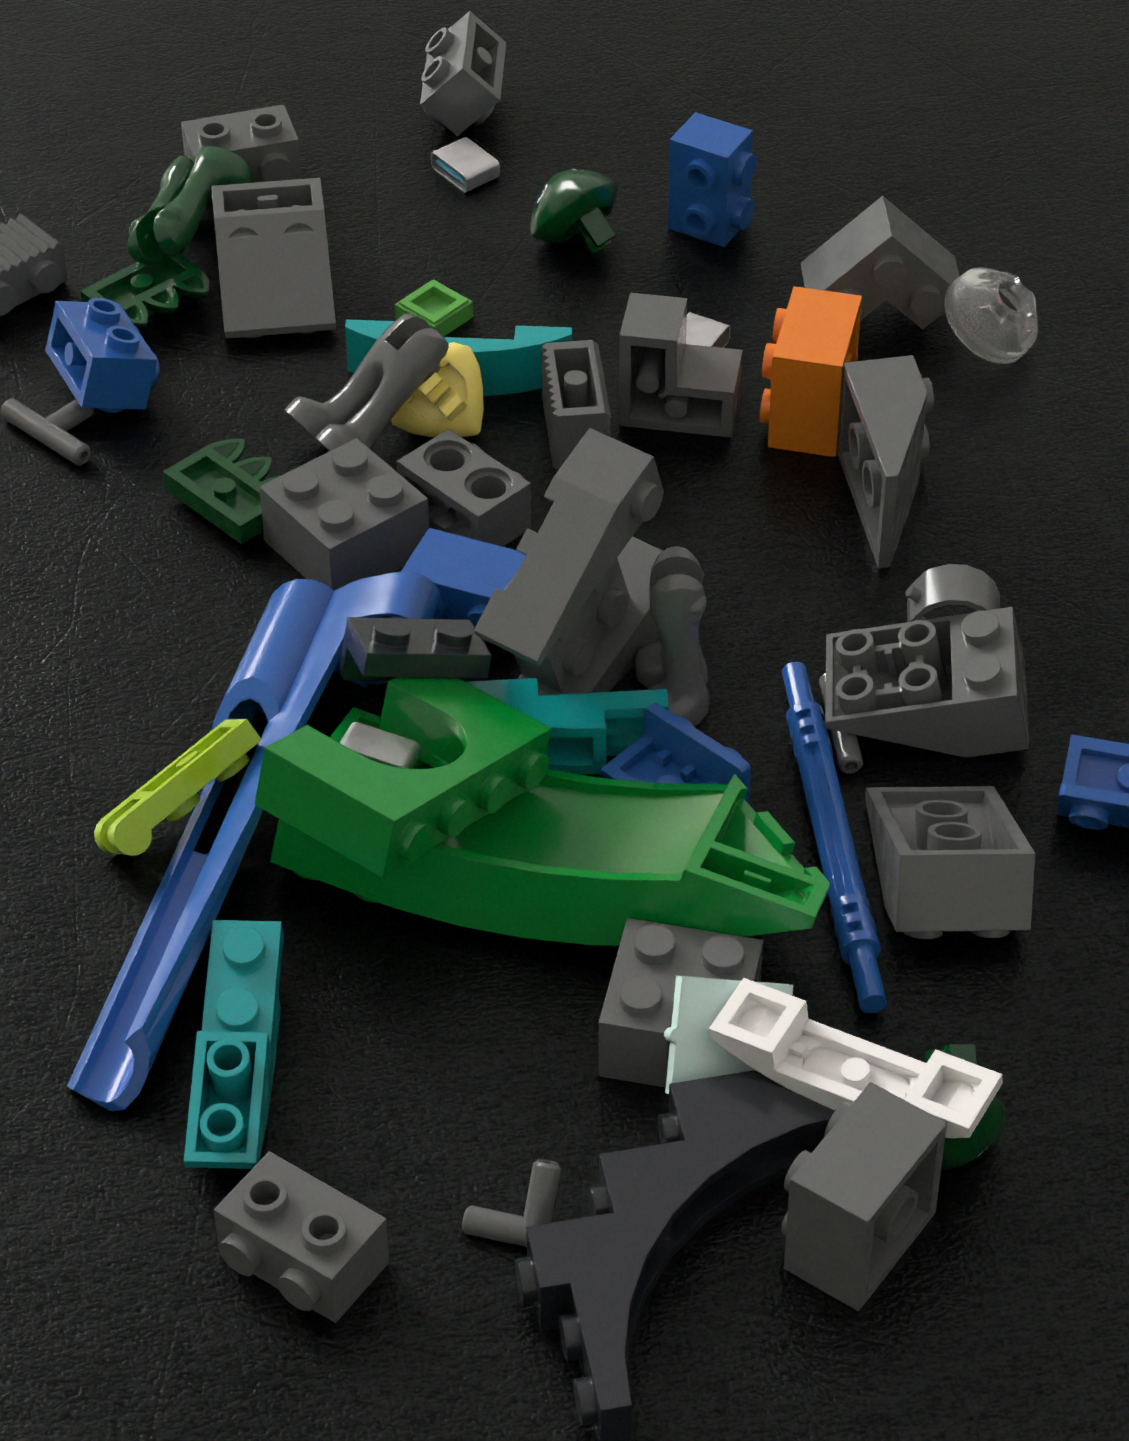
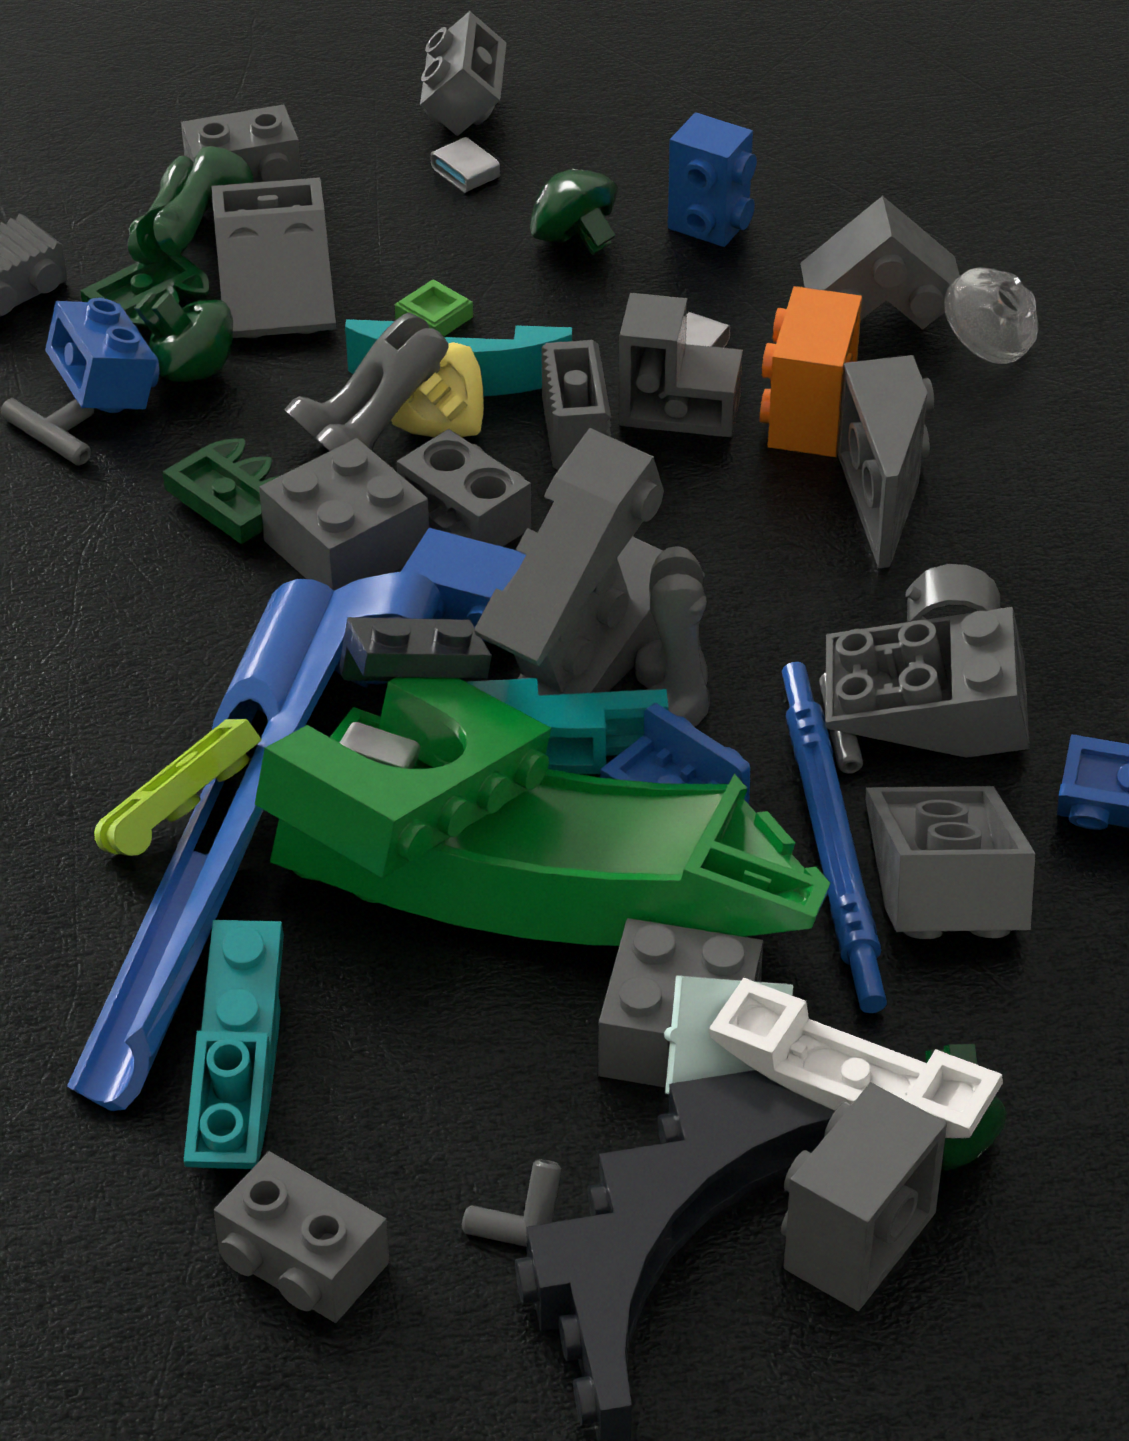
(190, 339): none -> dark green piece

